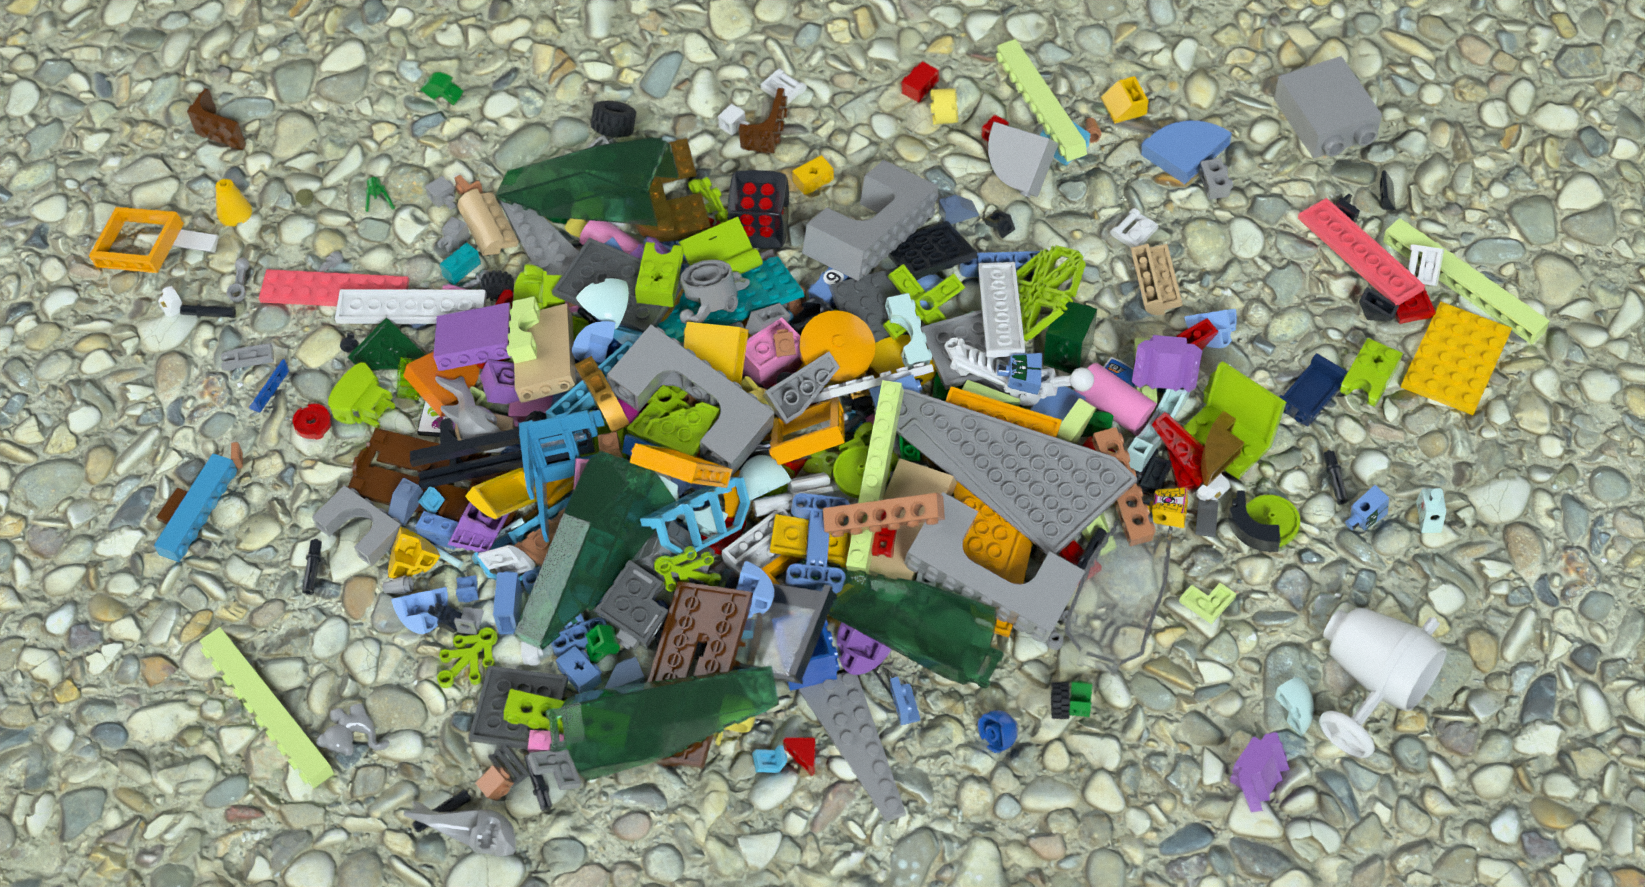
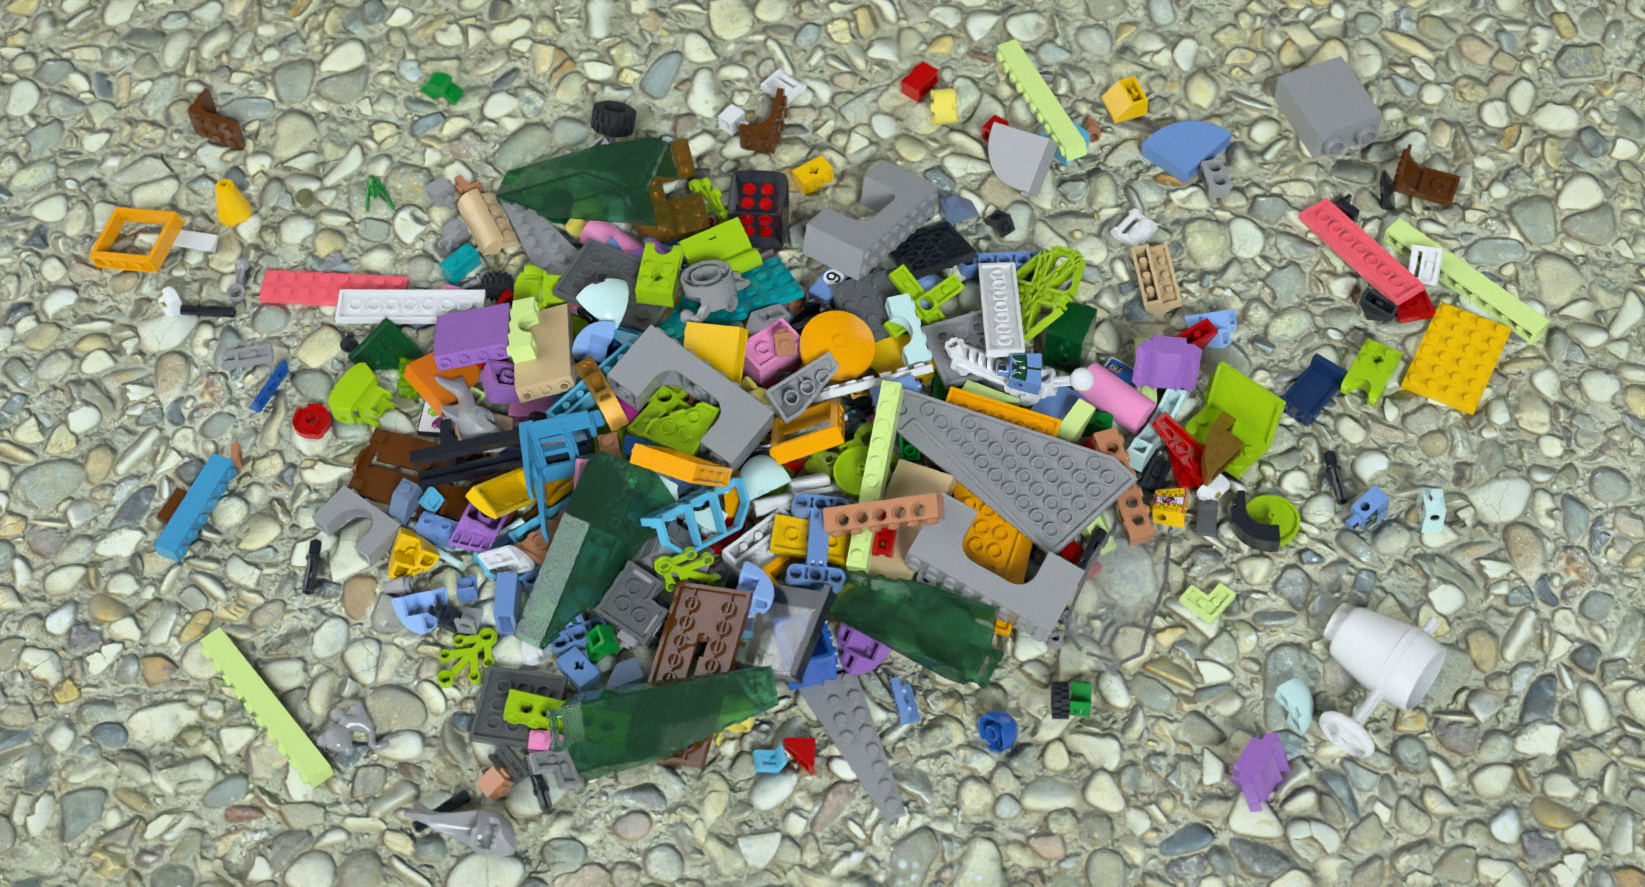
(1424, 181): none -> reddish brown bracket

